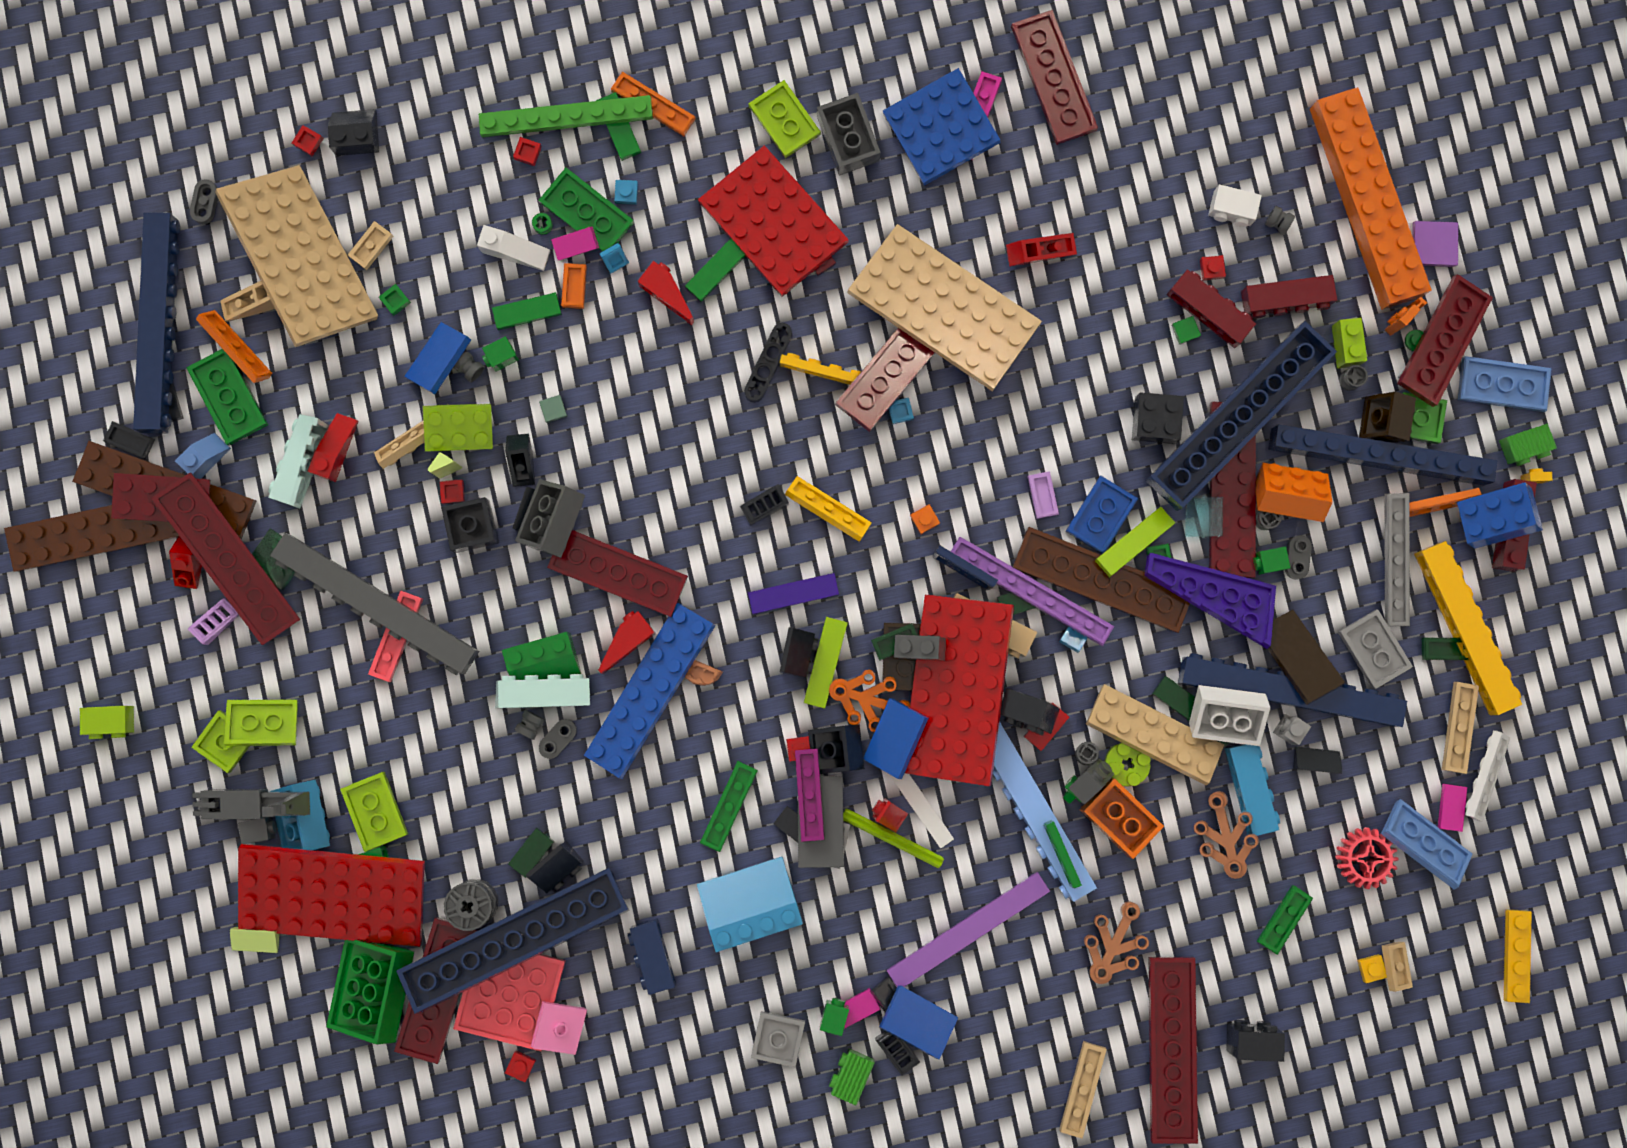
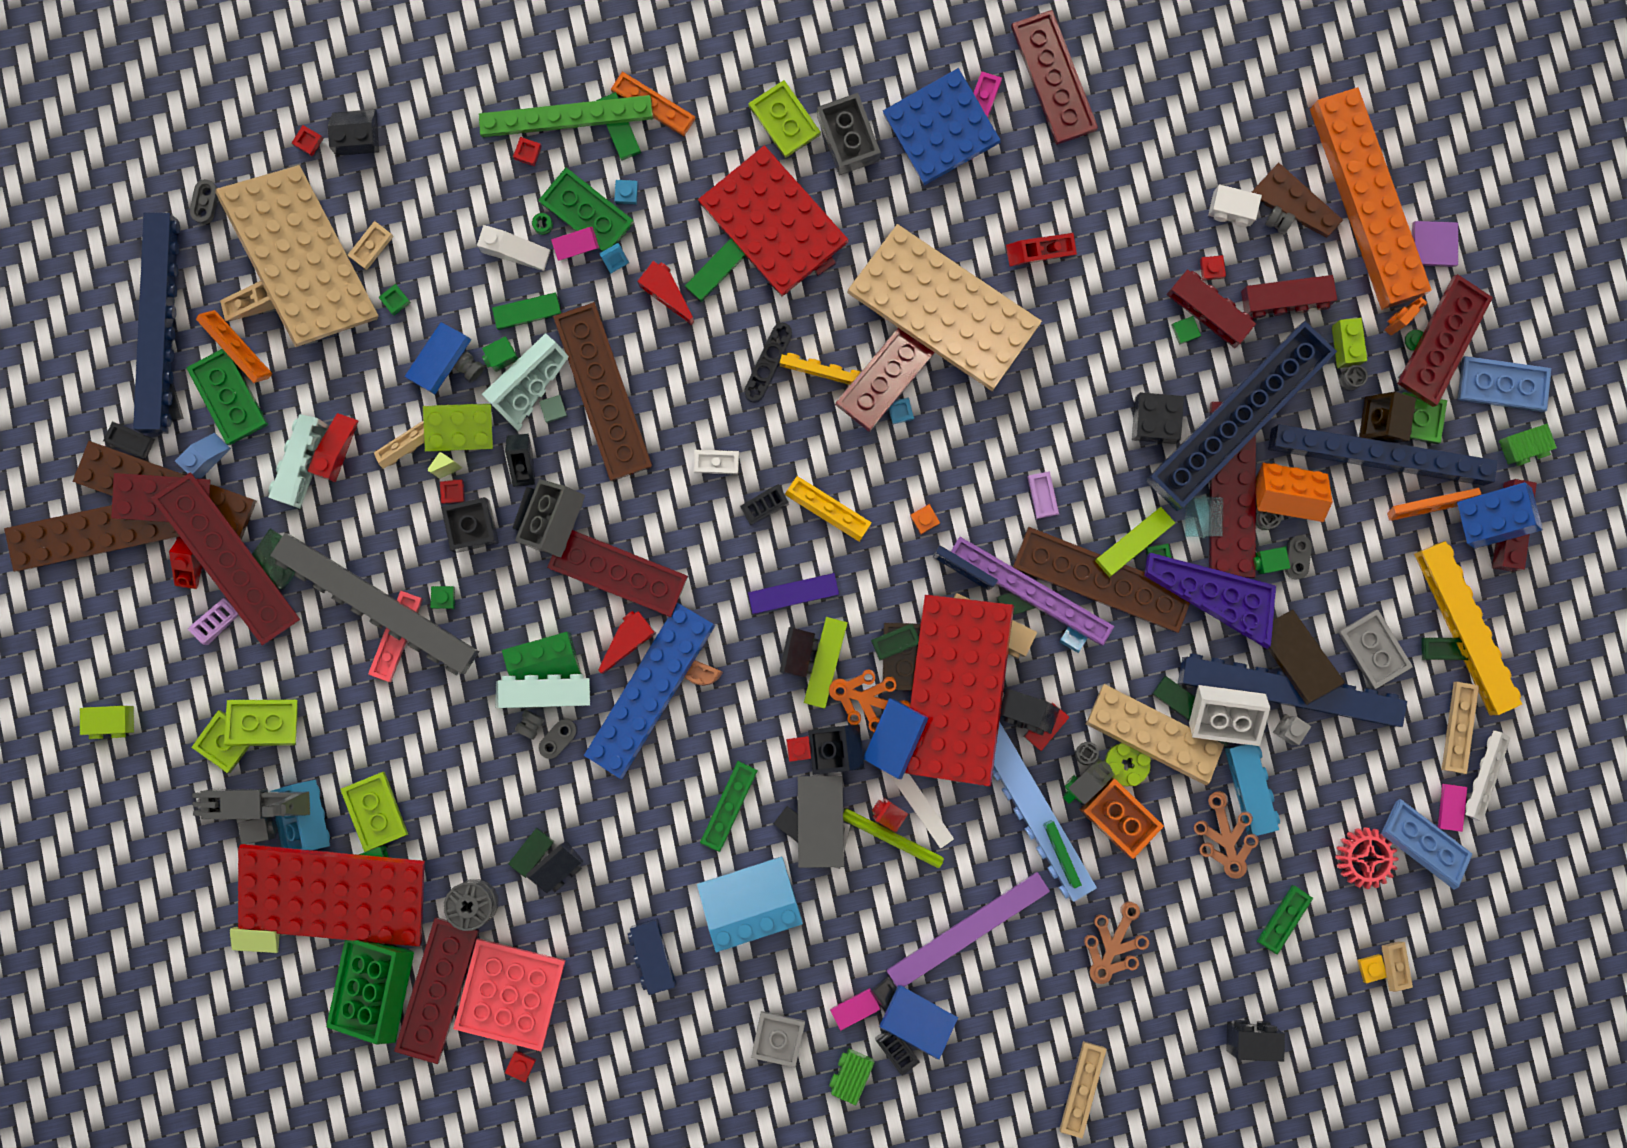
(442, 597): none -> green plate
(512, 941): dark blue brick -> none
(526, 380): none -> light aqua wedge
(558, 1028): bright pink plate -> none
(574, 286): orange tile -> none
(602, 391): none -> reddish brown plate
(716, 461): none -> white plate
(809, 795): magenta plate -> none
(834, 1016): green brick -> none
(920, 647): dark grey brick -> none
(1101, 515): blue tile -> none
(1173, 1050): dark red plate -> none
(1292, 196): none -> reddish brown wing
(1317, 760): black slope -> none
(1397, 559): light grey tile -> none
(1517, 956): yellow plate -> none
(1538, 476): yellow plate -> none

